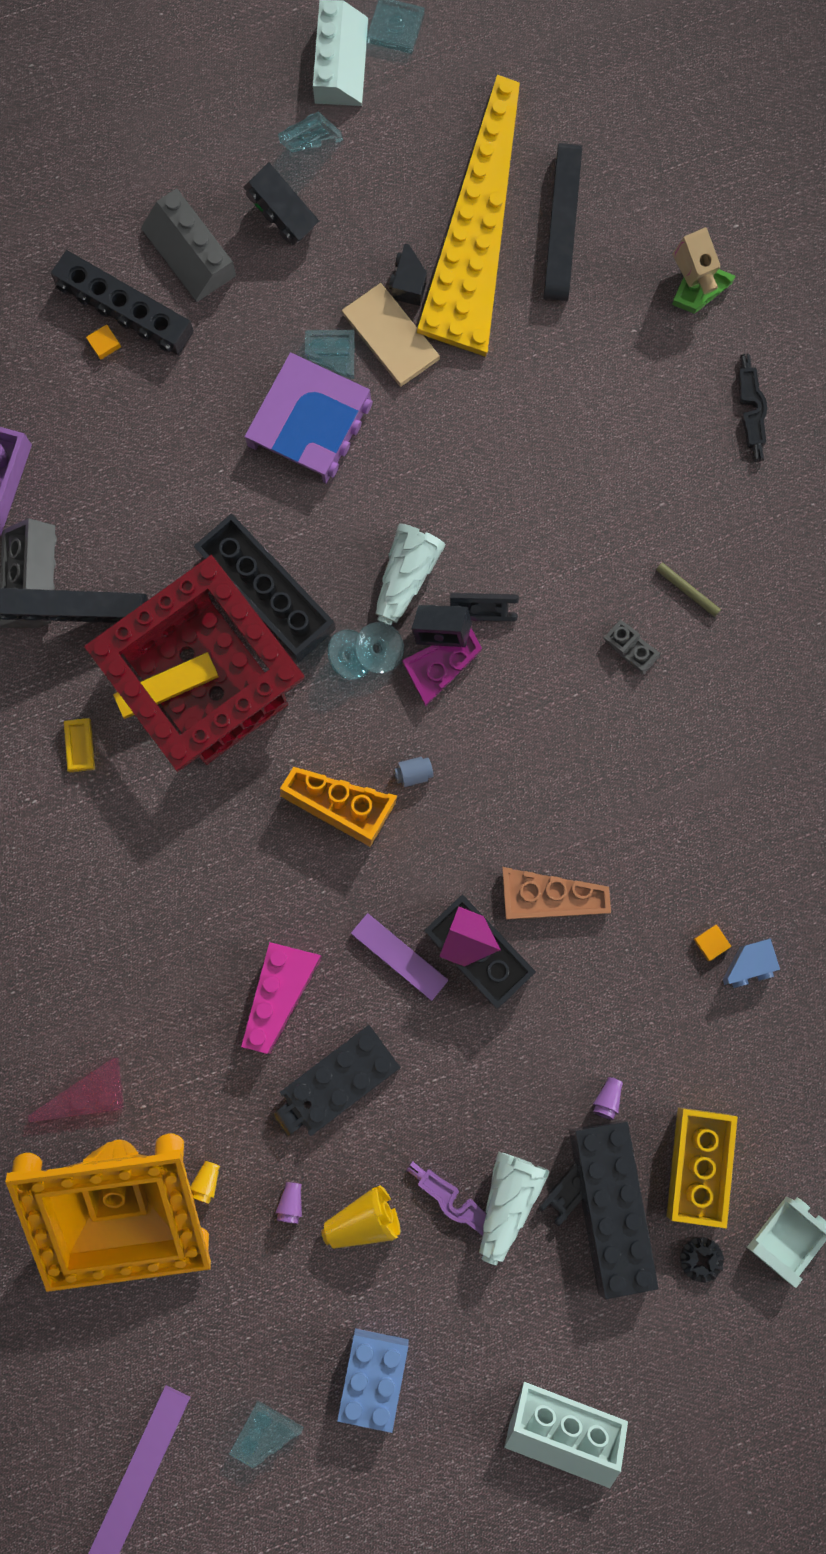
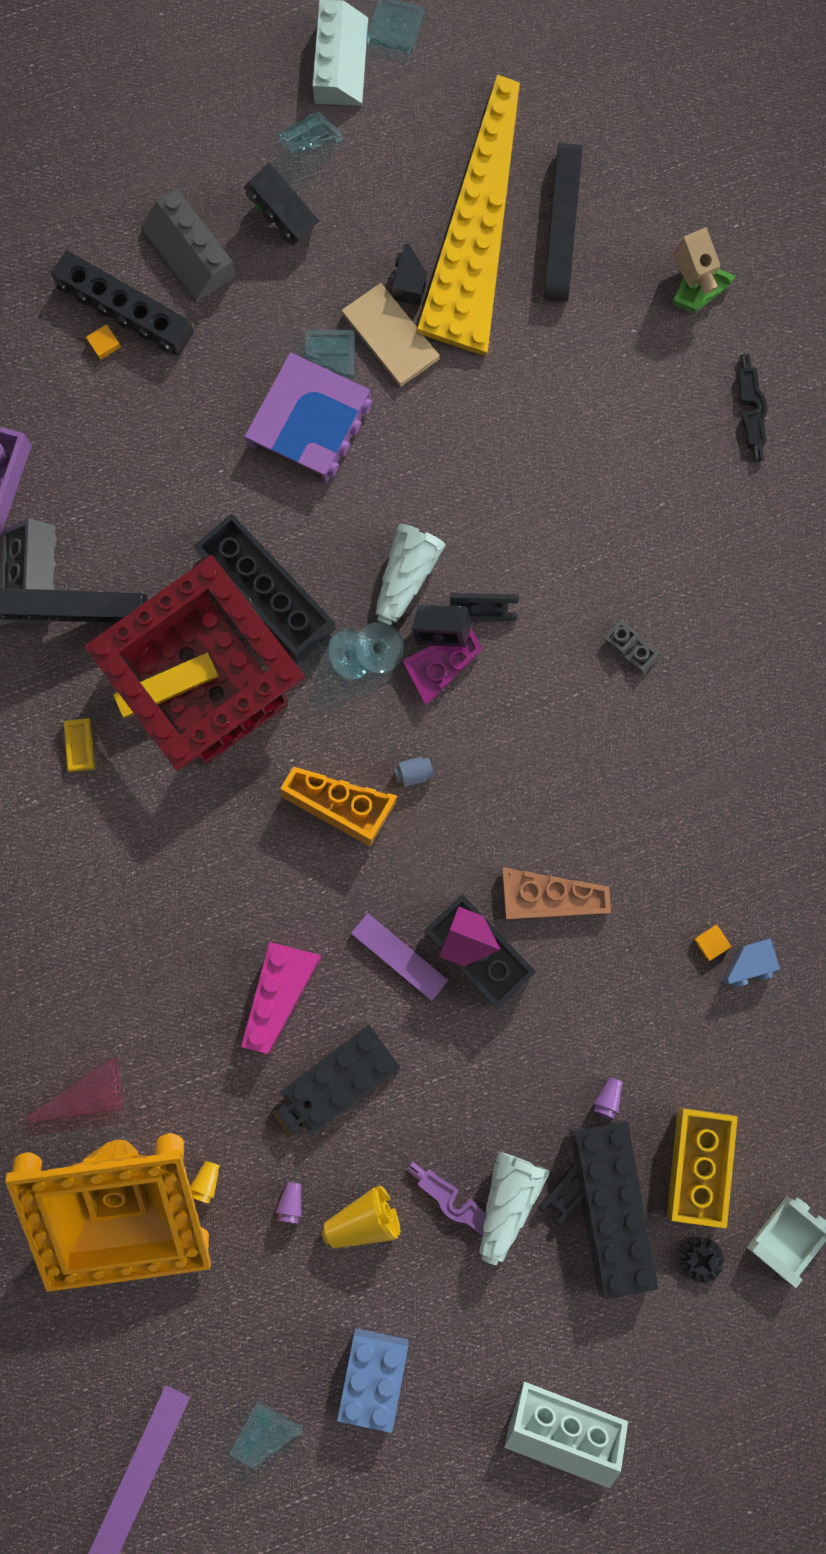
(688, 589): olive bar -> none

